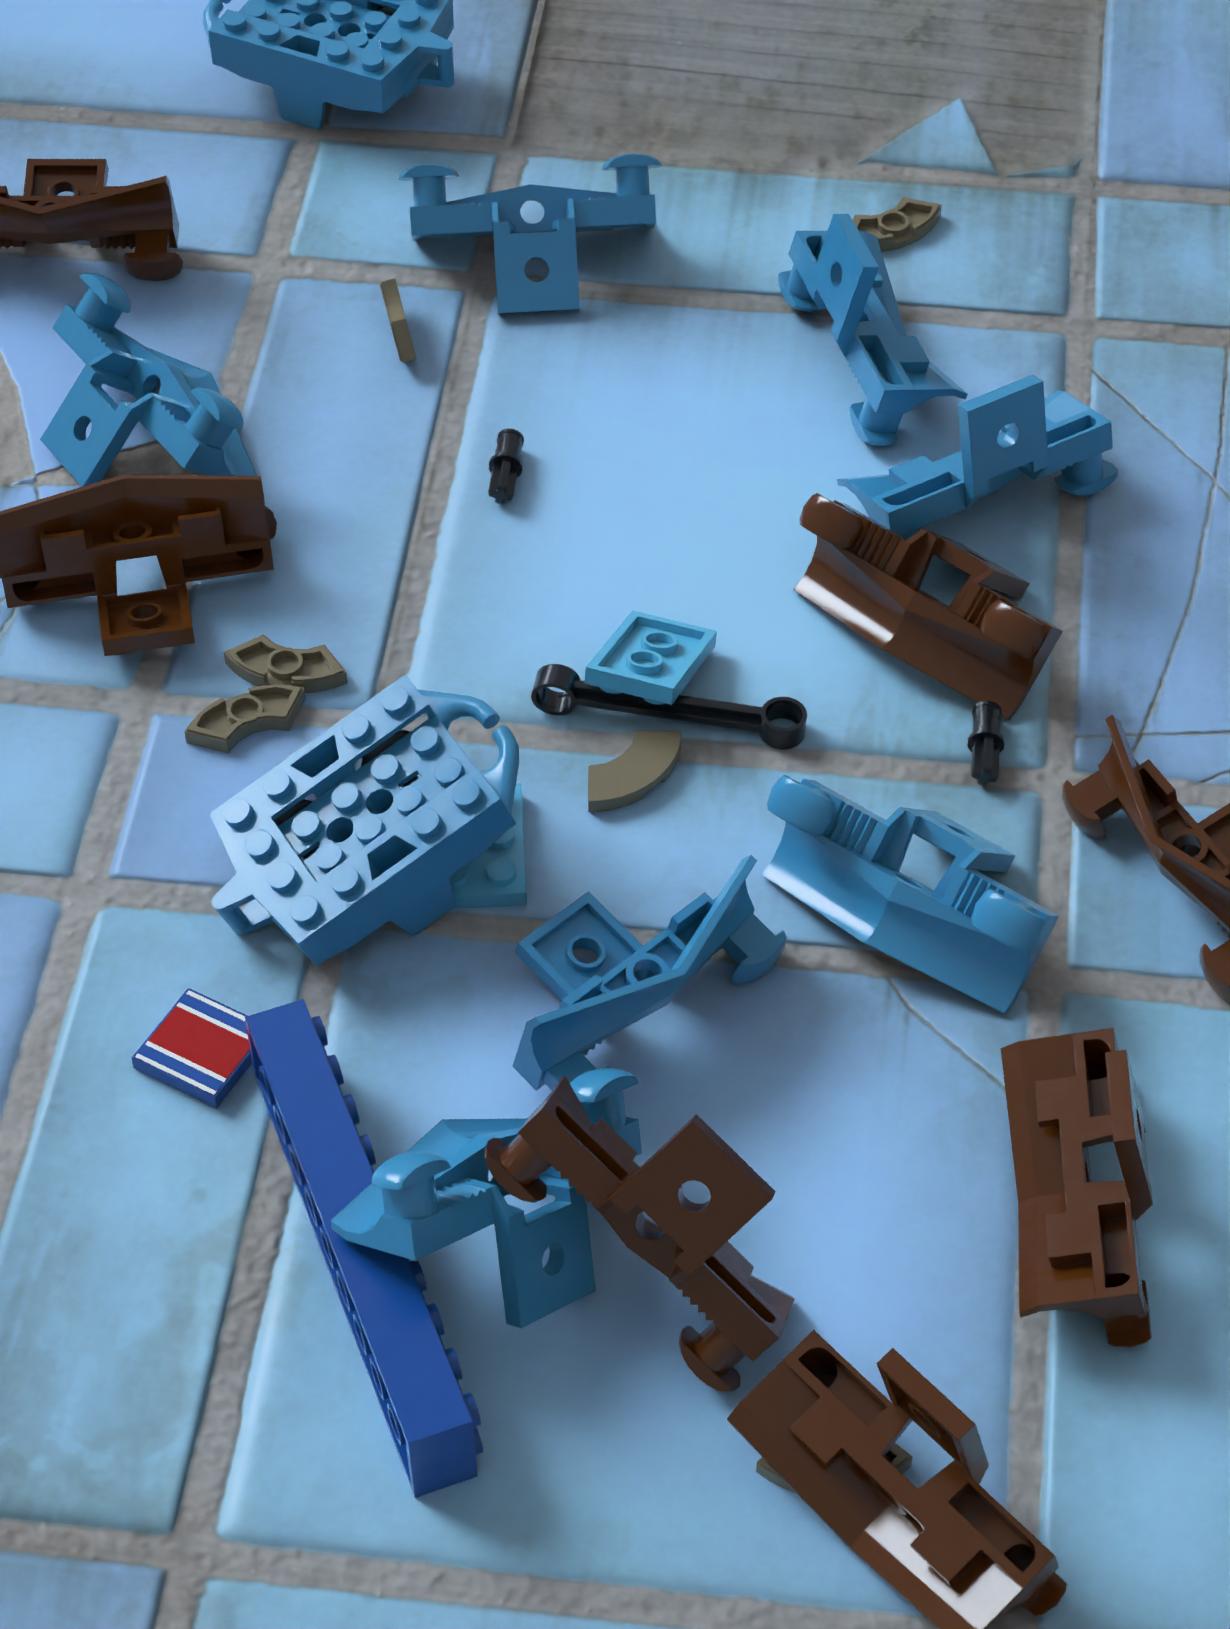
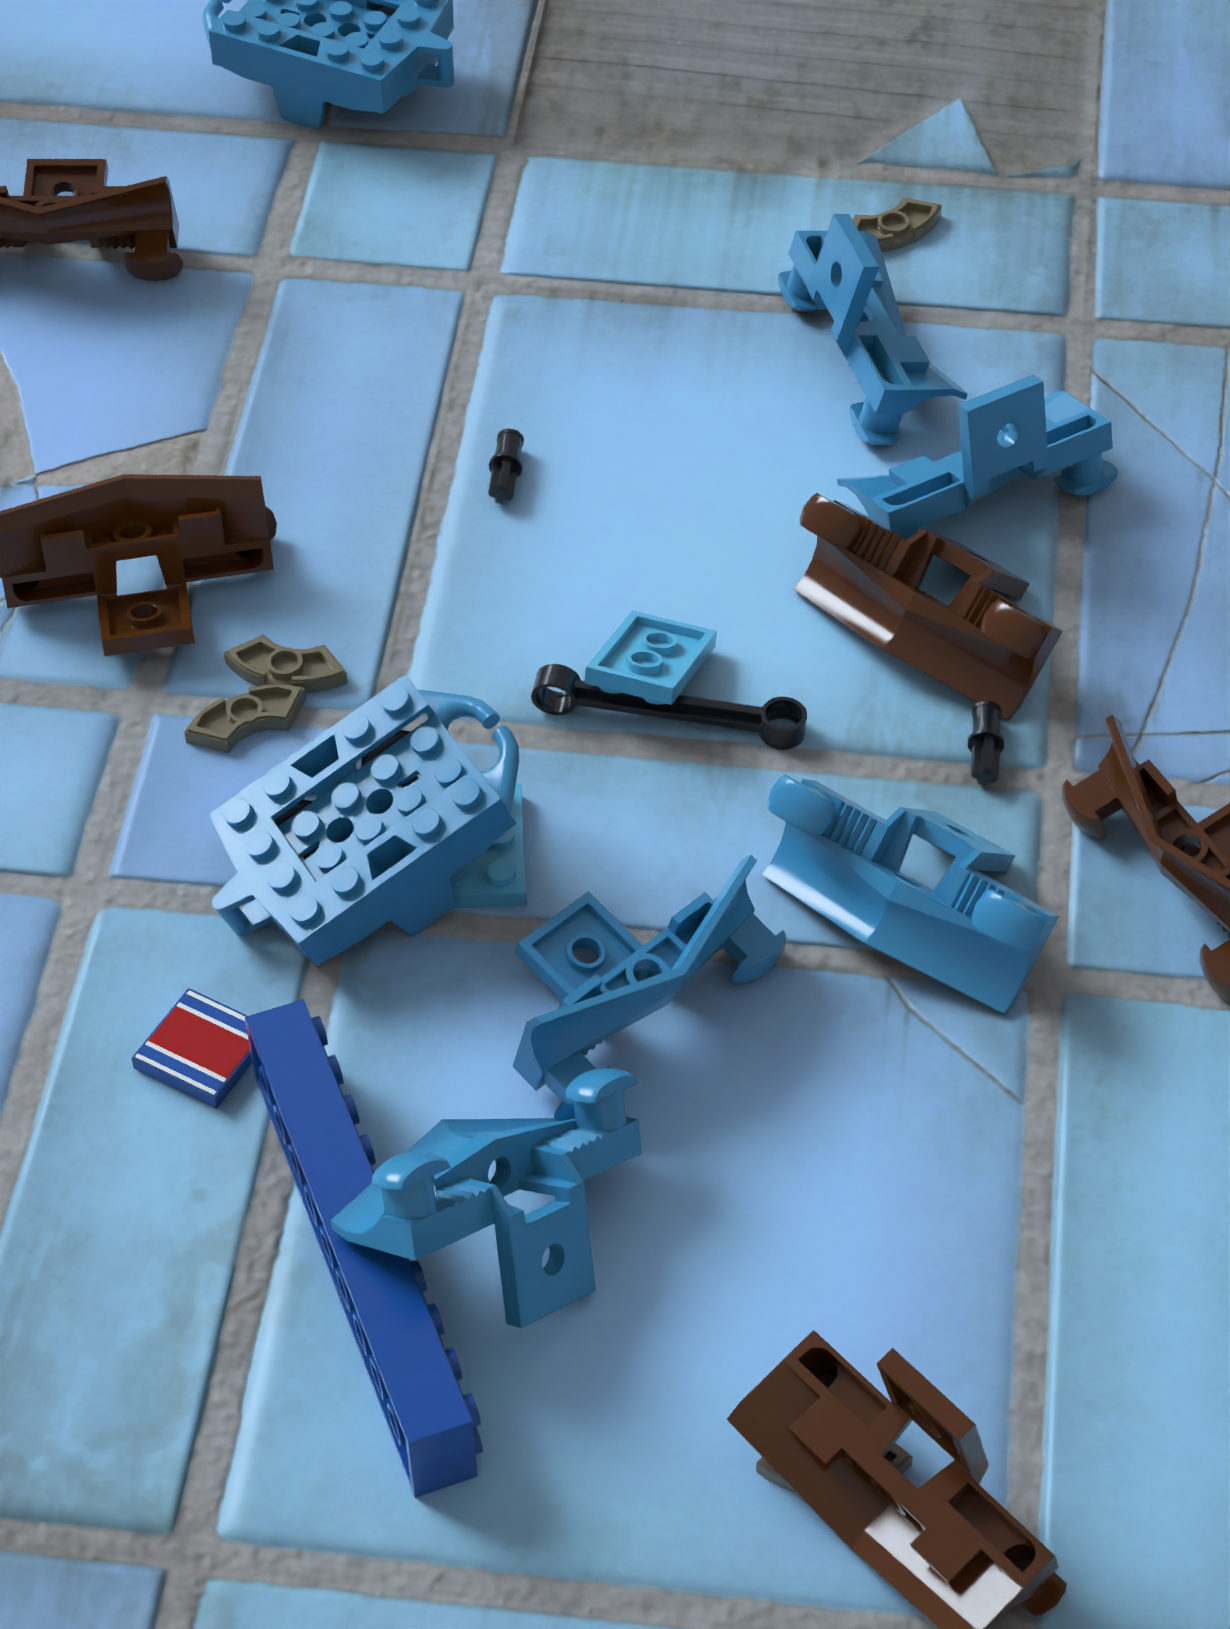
(185, 417): dark azure piece -> none
(398, 320): dark tan tile -> none
(549, 239): dark azure piece -> none
(635, 772): dark tan tile -> none
(687, 1237): reddish brown piece -> none
(1071, 1231): reddish brown piece -> none

